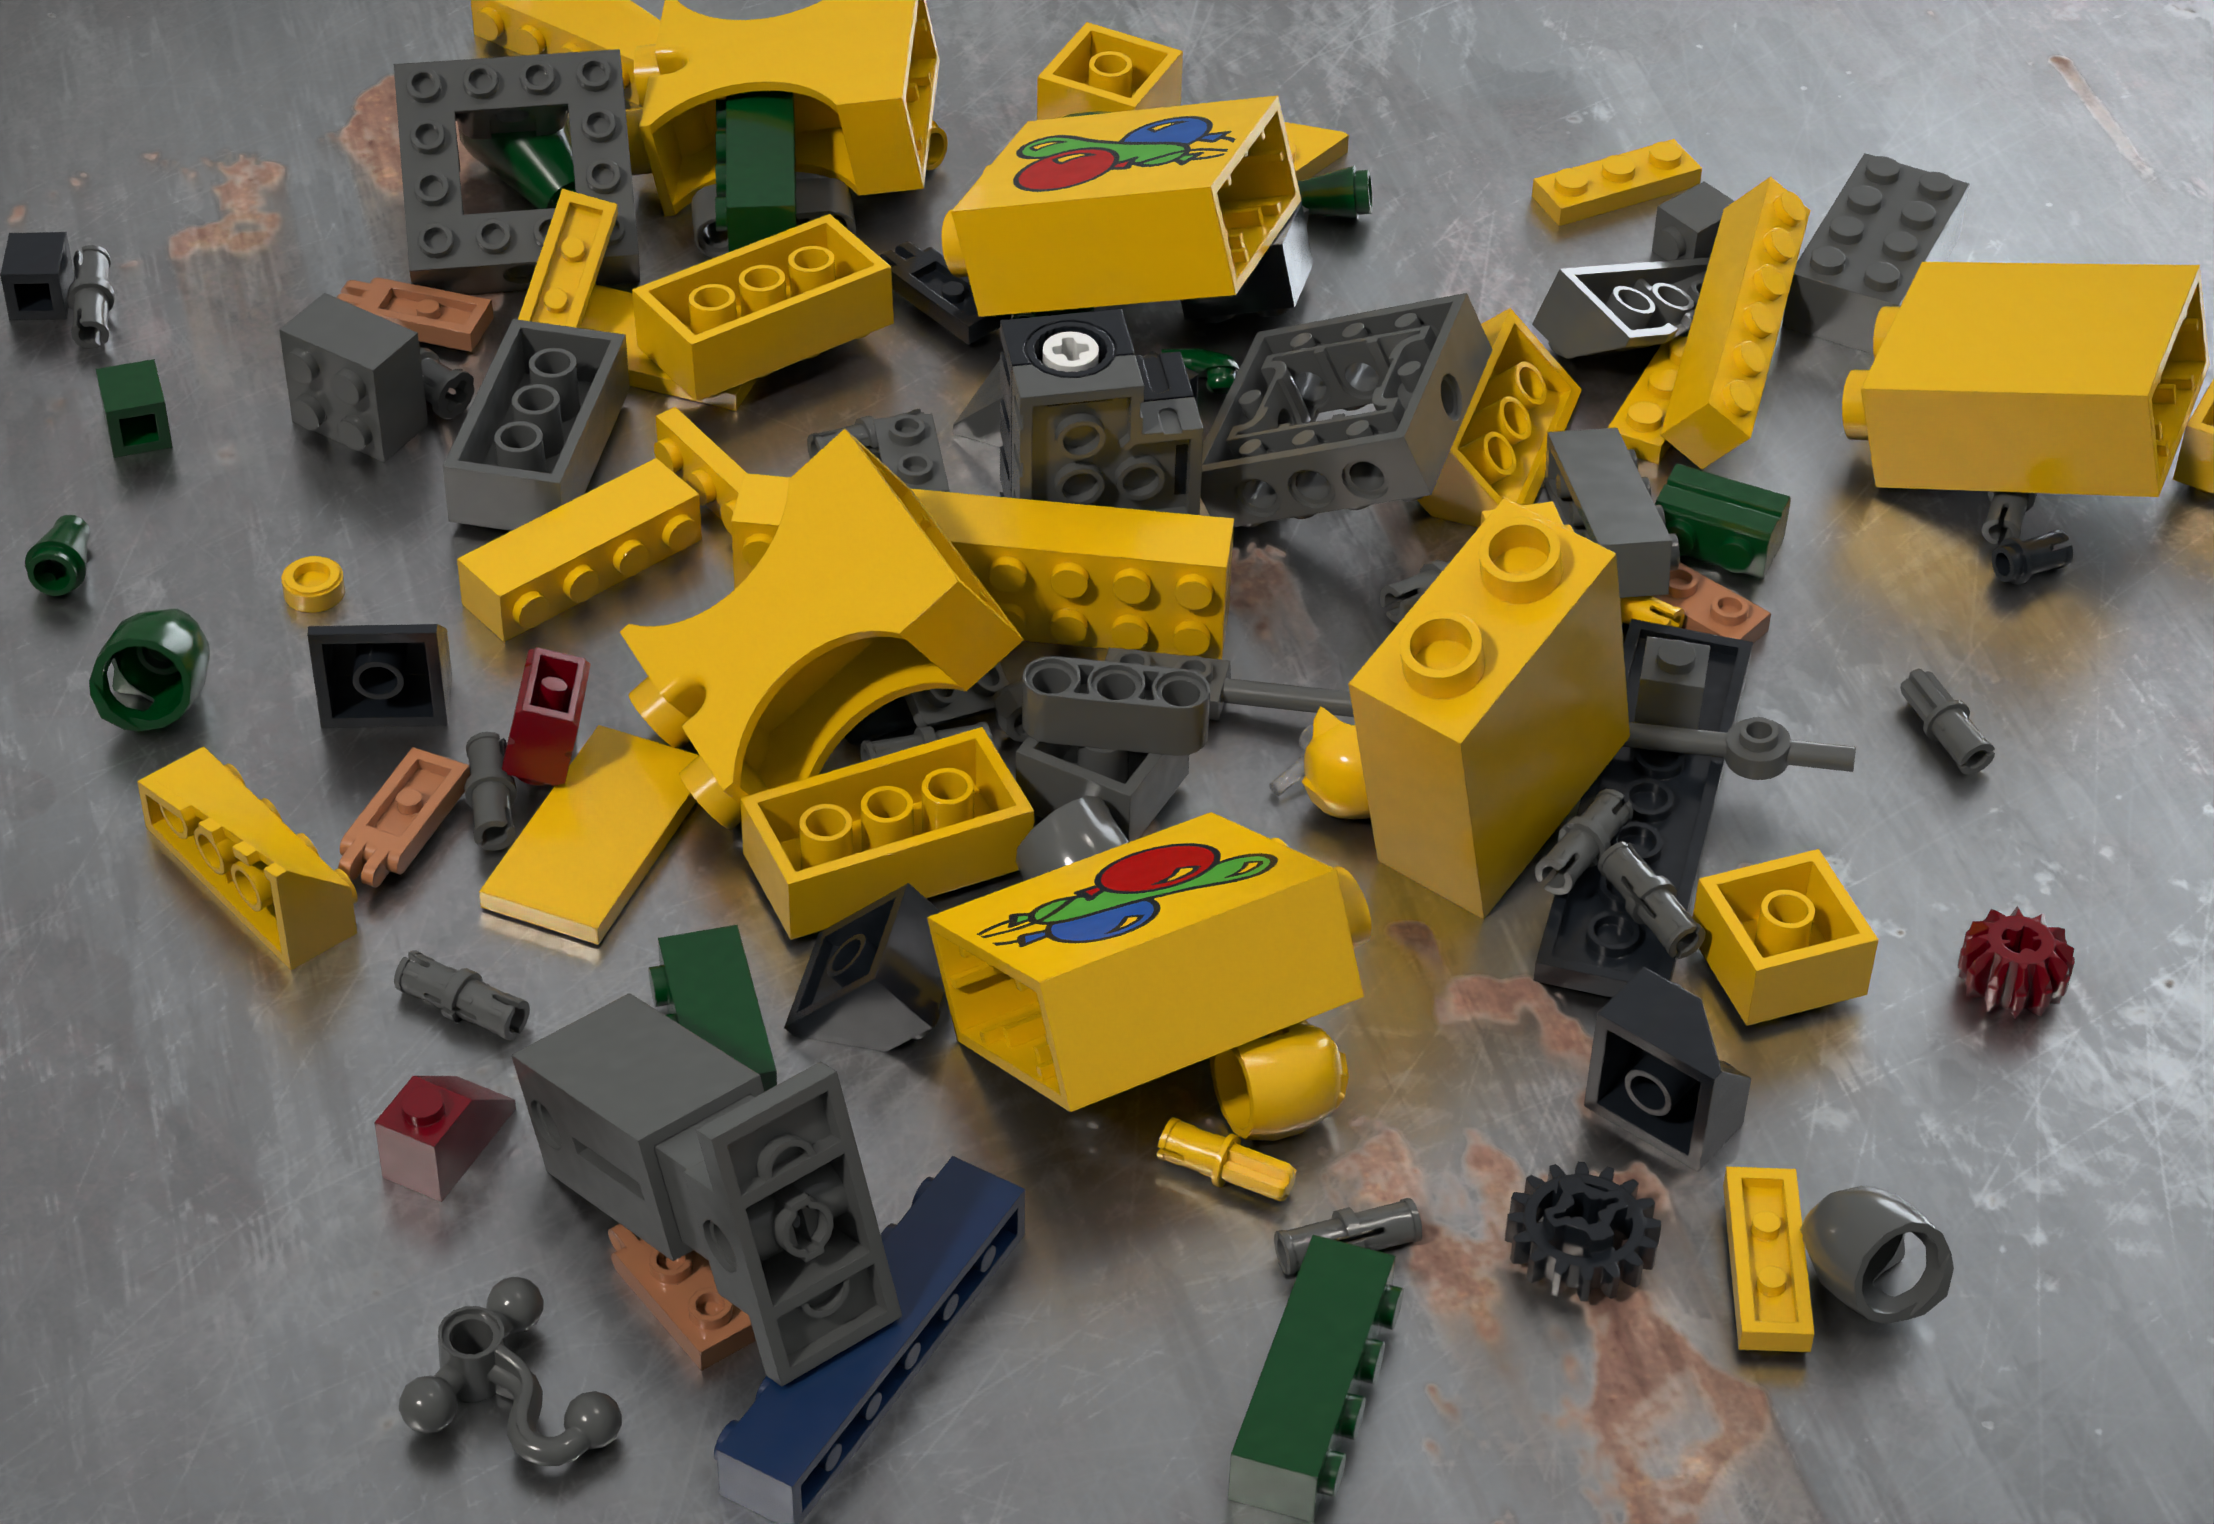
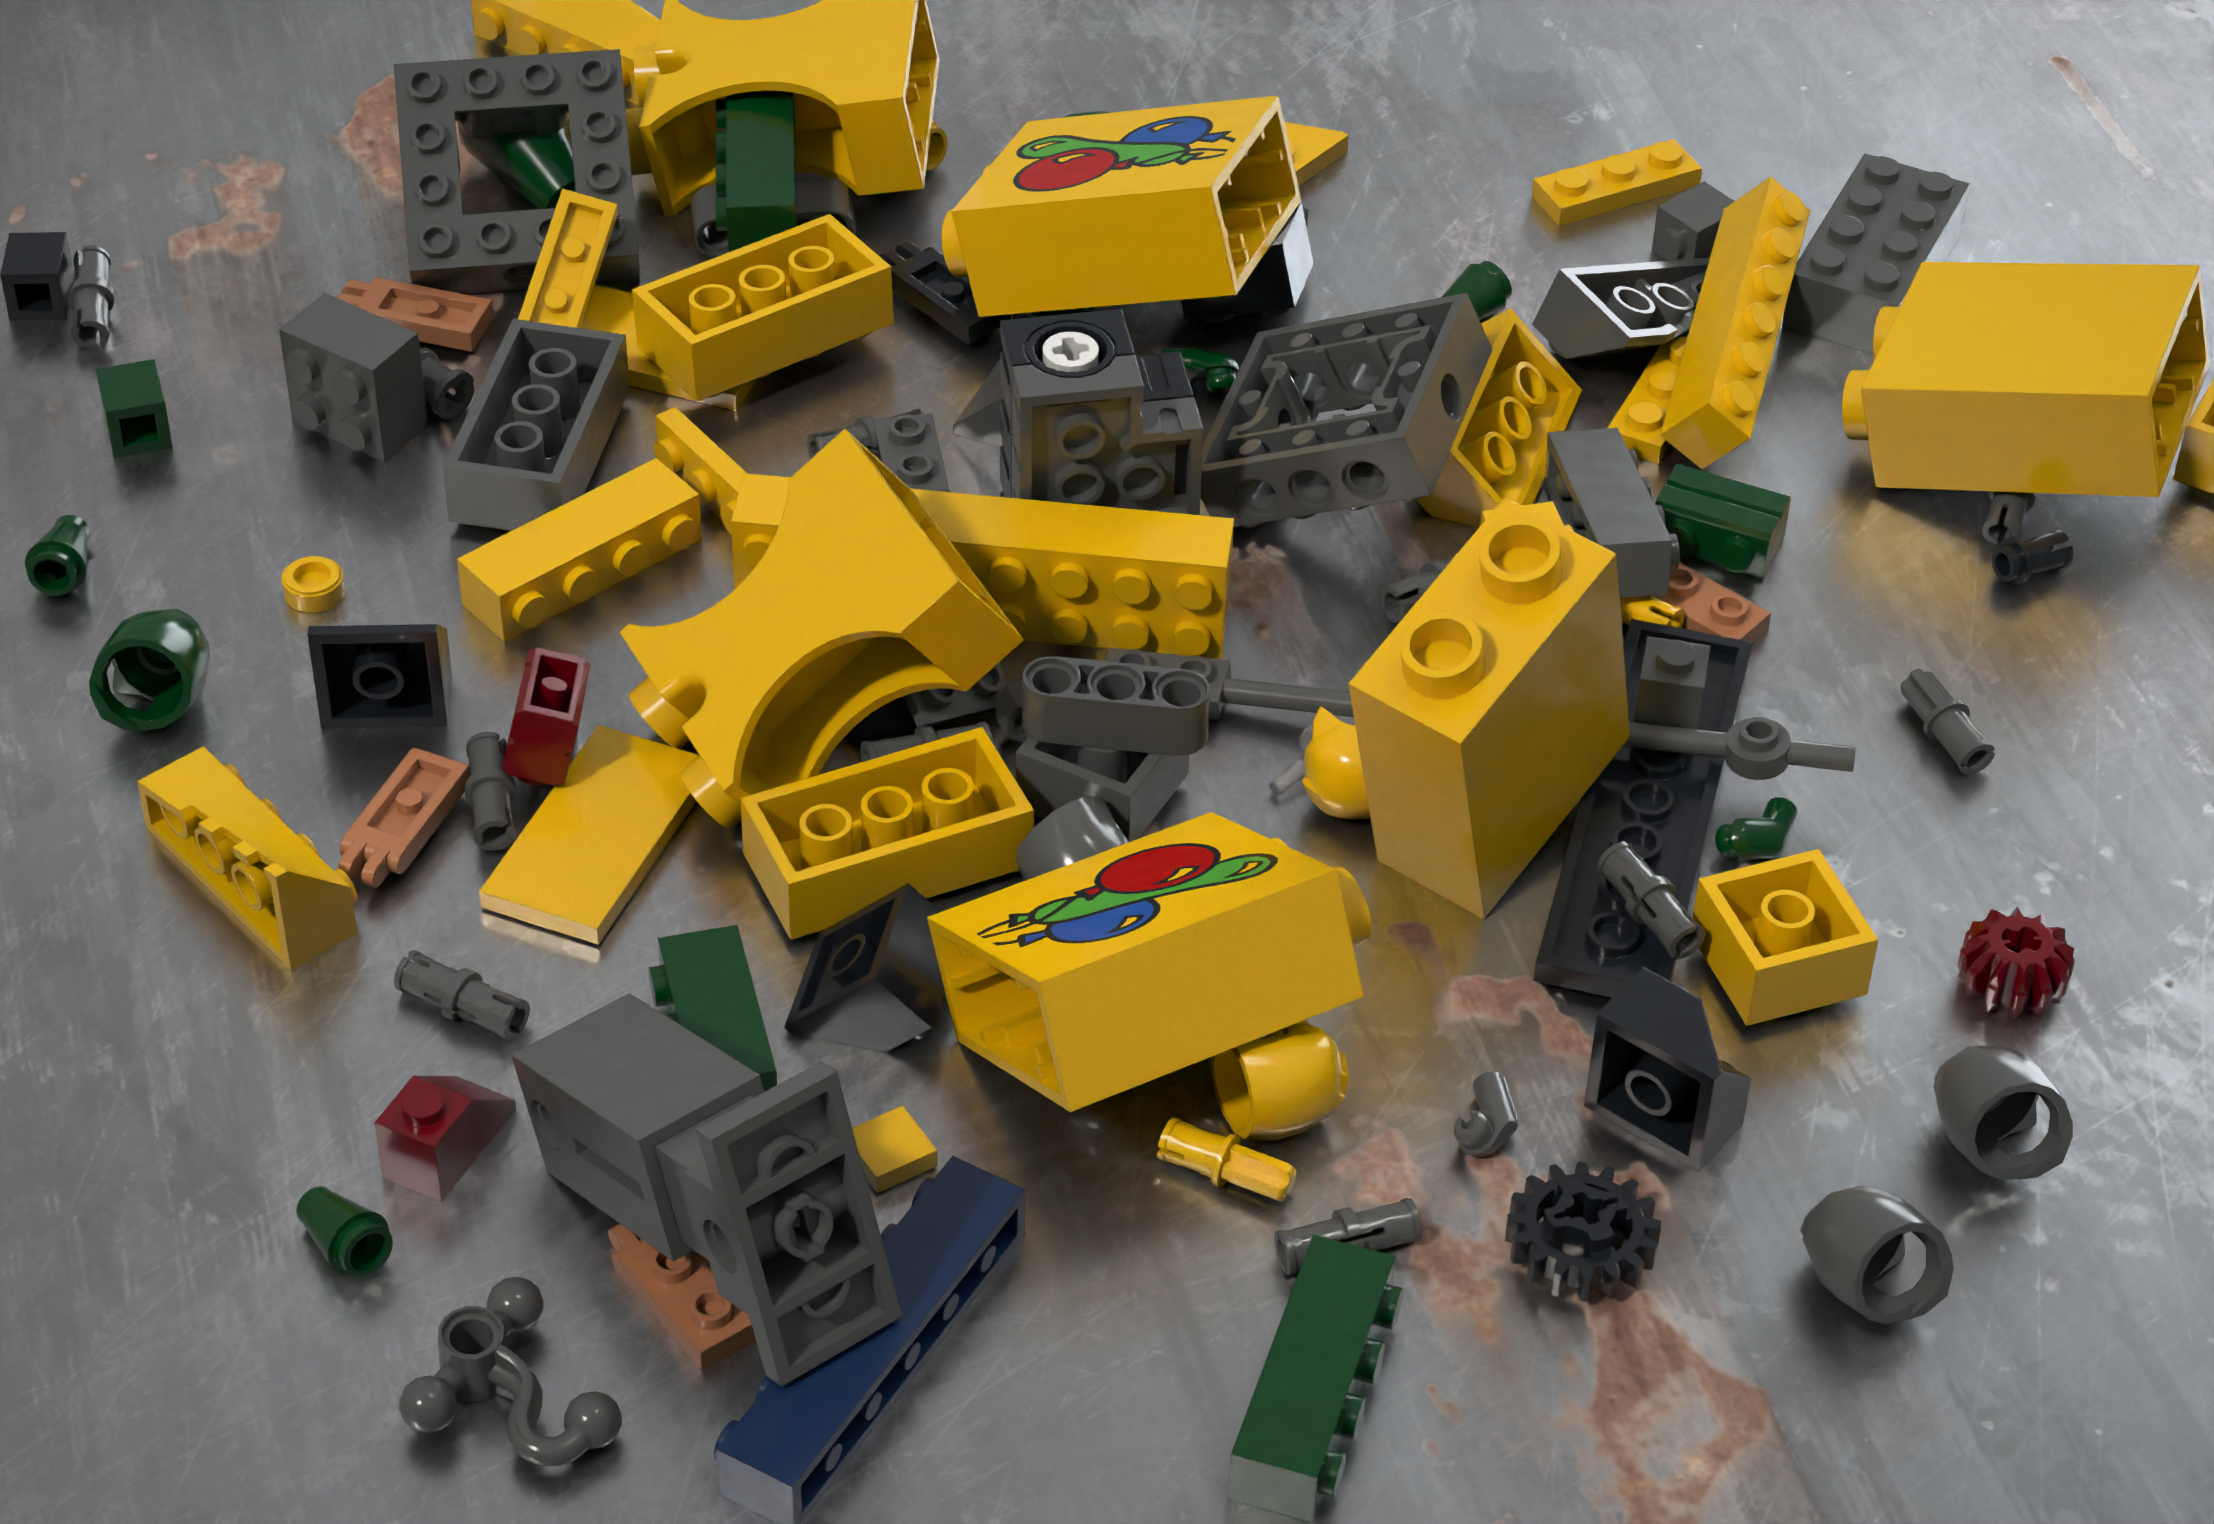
(345, 1232): none -> dark green cone
(893, 1149): none -> yellow tile
(1109, 74): yellow brick -> none
(1338, 193): dark green cone -> none
(1485, 286): none -> dark green cone
(1493, 1122): none -> dark grey arm
(1583, 841): dark grey pin -> none
(1758, 836): none -> dark green arm
(1768, 1259): yellow plate -> none
(1994, 1093): none -> dark grey piece

